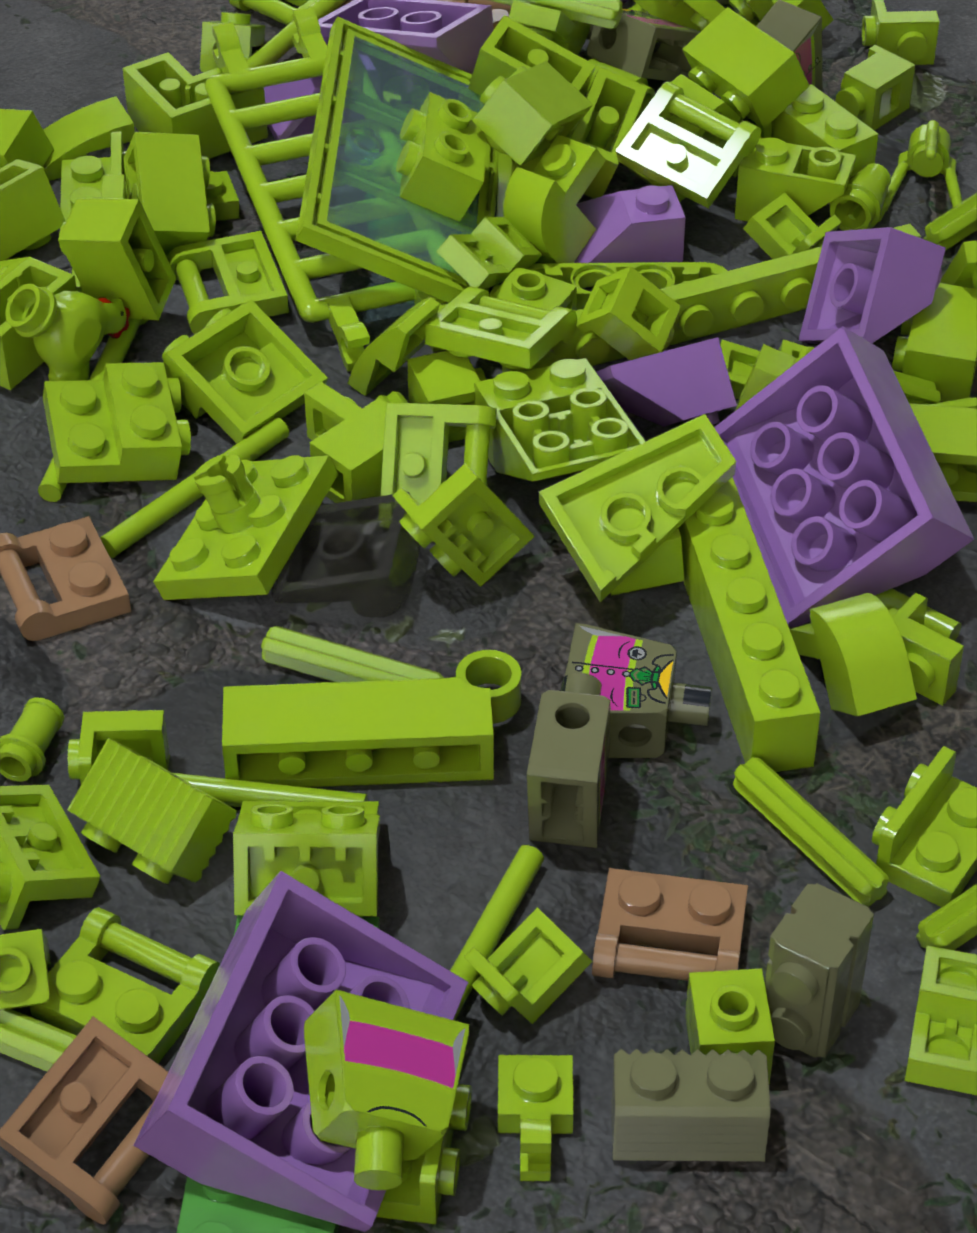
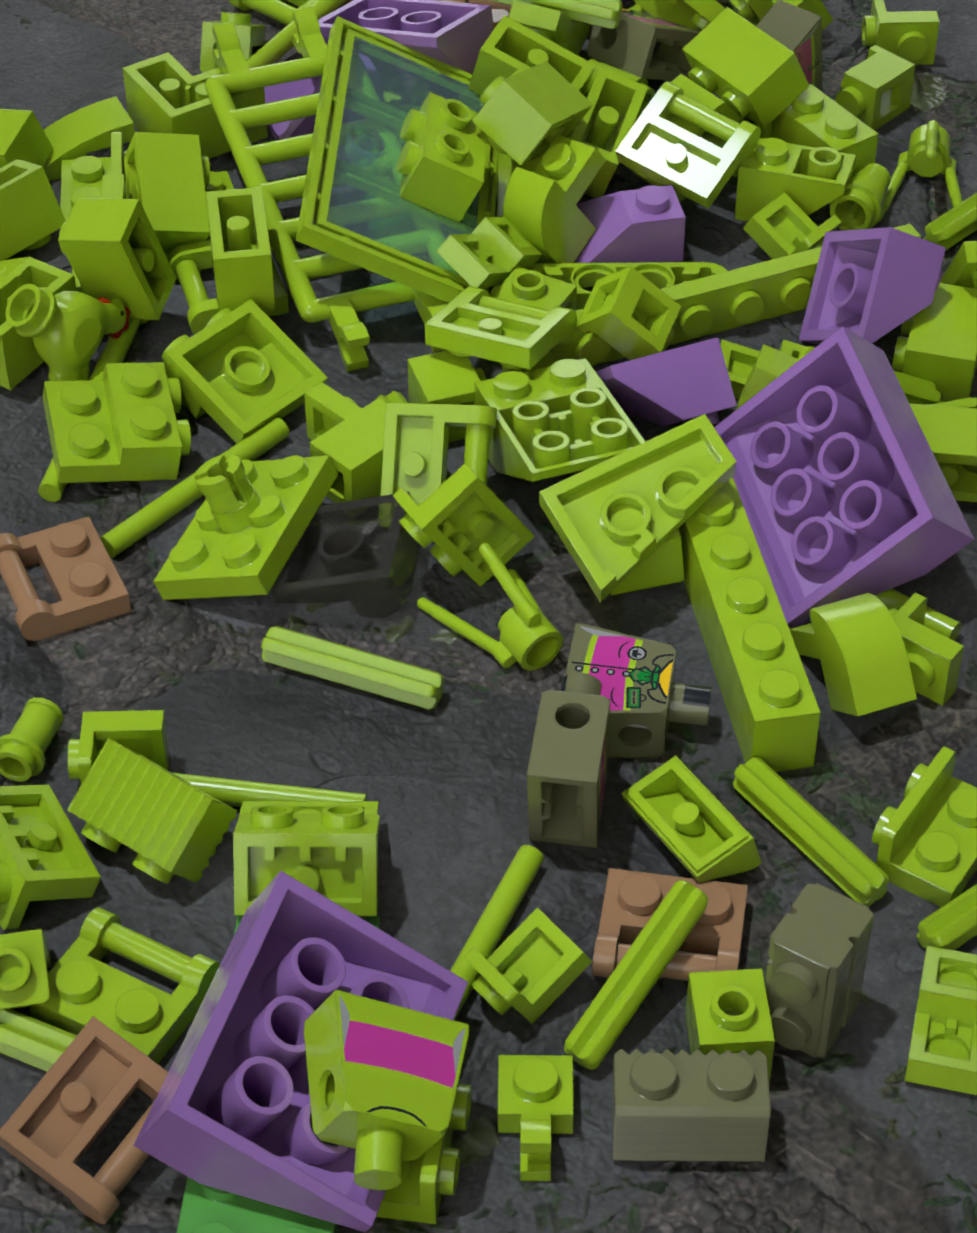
(240, 248): none -> lime brick
(371, 728): lime hinge -> none
(392, 347): lime slope -> none
(523, 629): none -> lime plant
(635, 974): none -> lime axle
(692, 822): none -> lime slope

